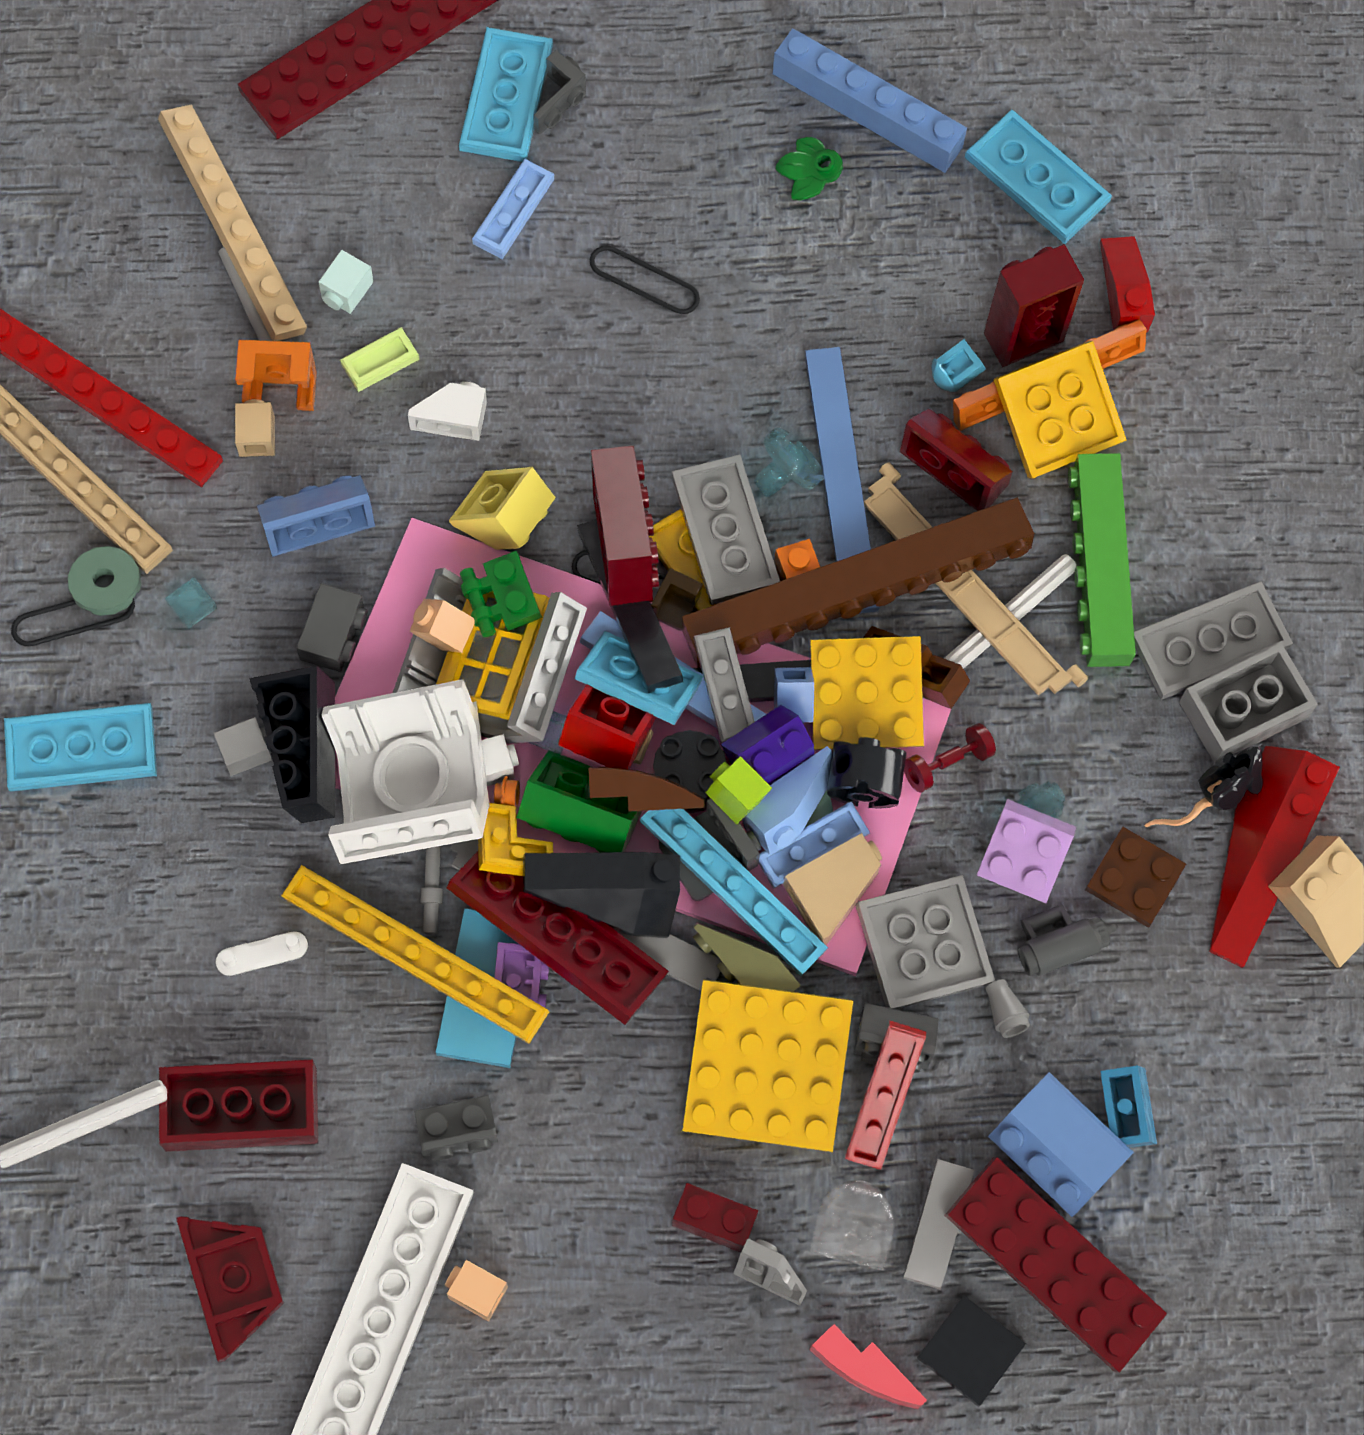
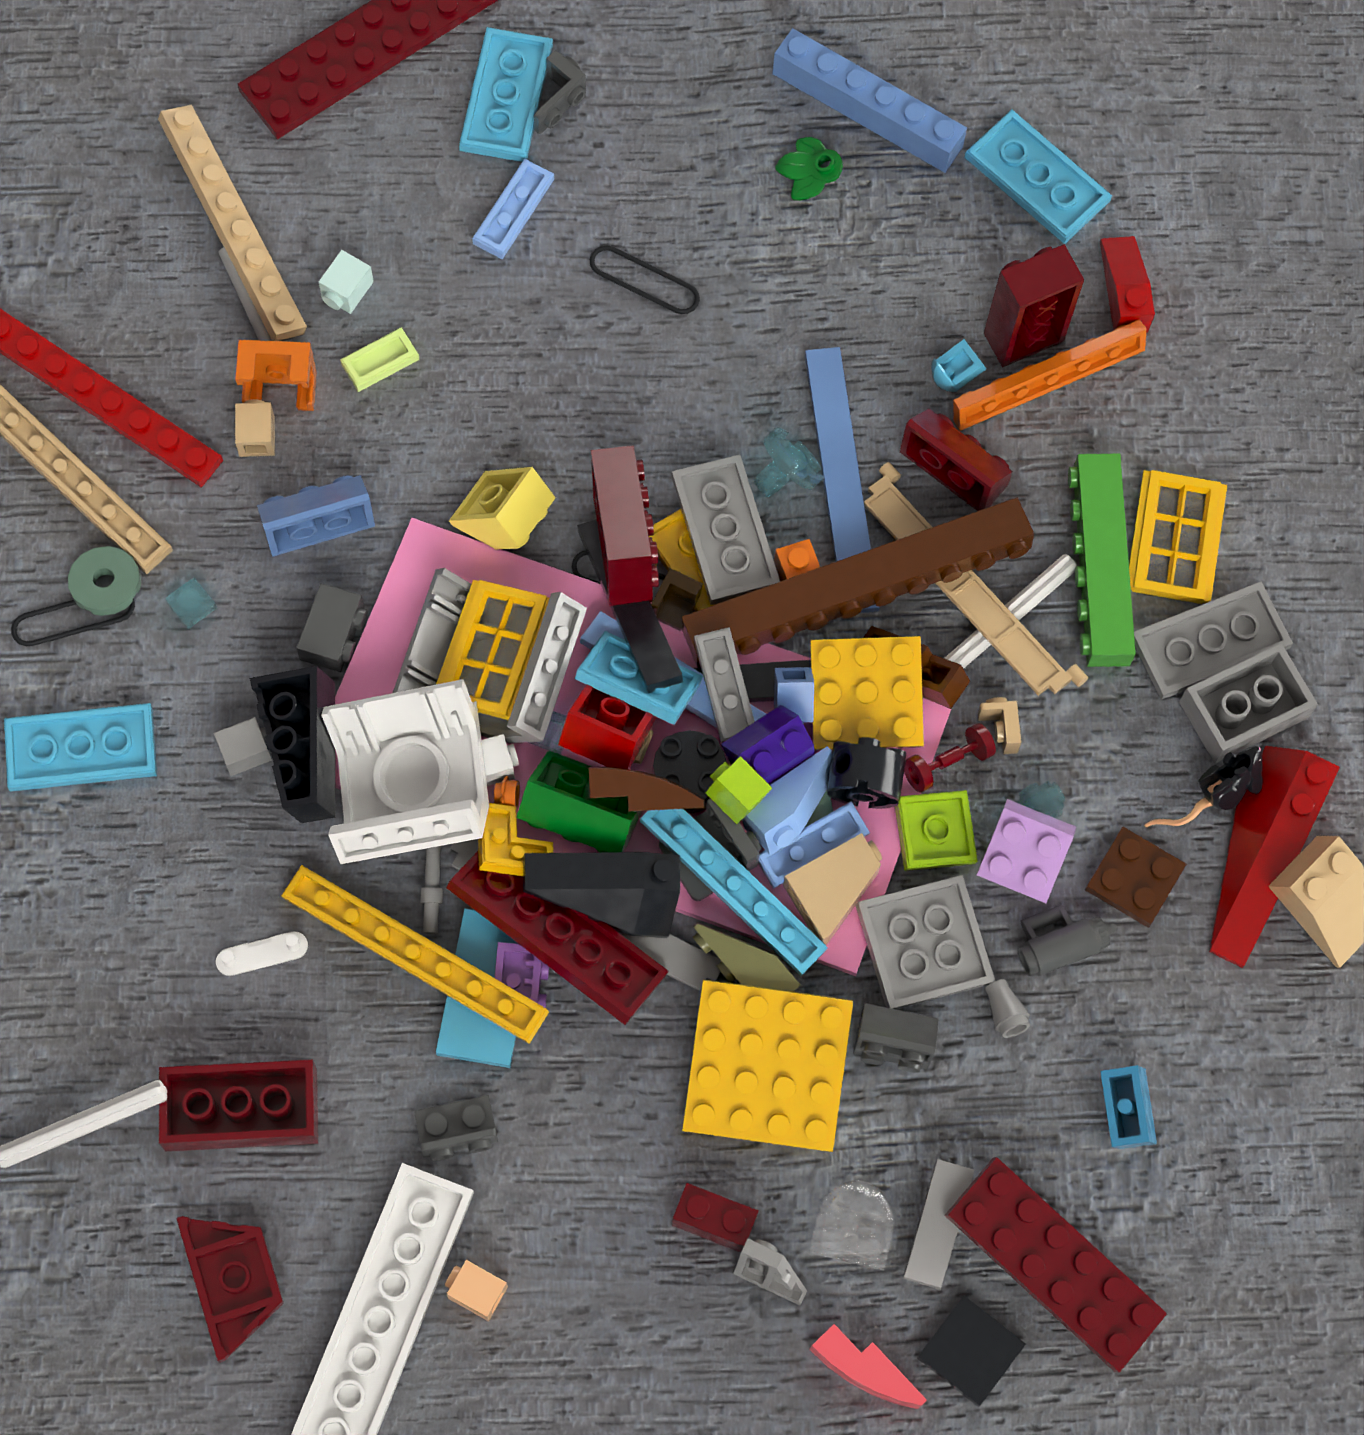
(442, 625): light nougat brick -> none
(451, 411): white slope -> none
(511, 590): green plate -> none
(885, 1095): tile -> none
(935, 830): none -> lime tile
(1008, 728): none -> tan bracket
(1060, 409): yellow plate -> none
(1060, 1144): medium blue slope -> none
(1176, 536): none -> yellow piece

